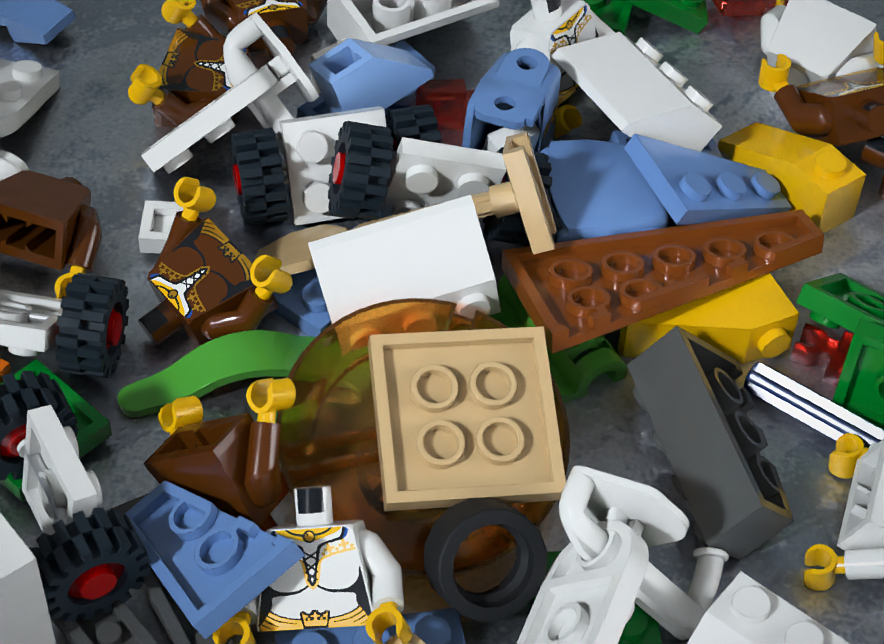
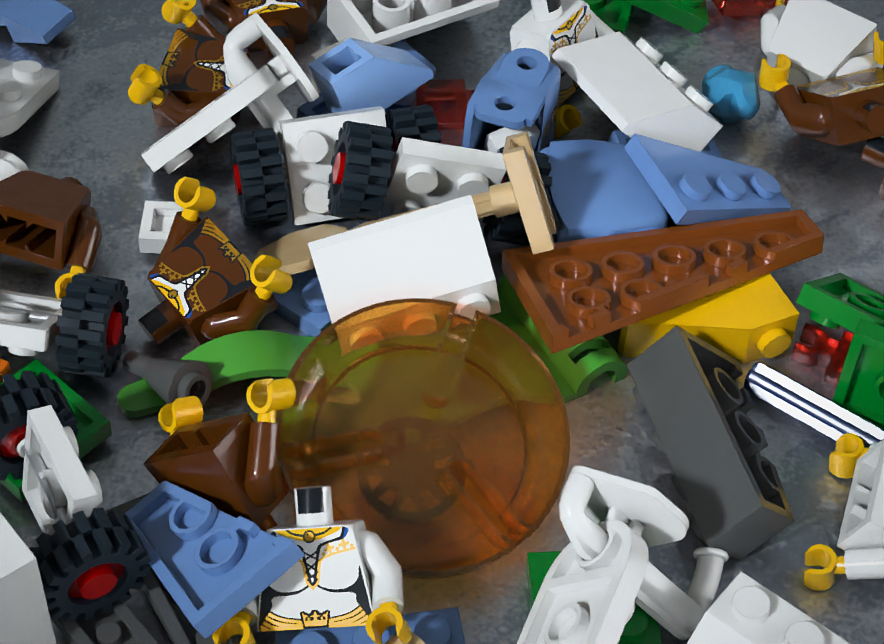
(171, 376): none -> dark grey cone
(465, 417): tan plate -> none
(515, 589): black tyre -> none
(732, 93): none -> dark azure rock
(808, 170): yellow slope -> none

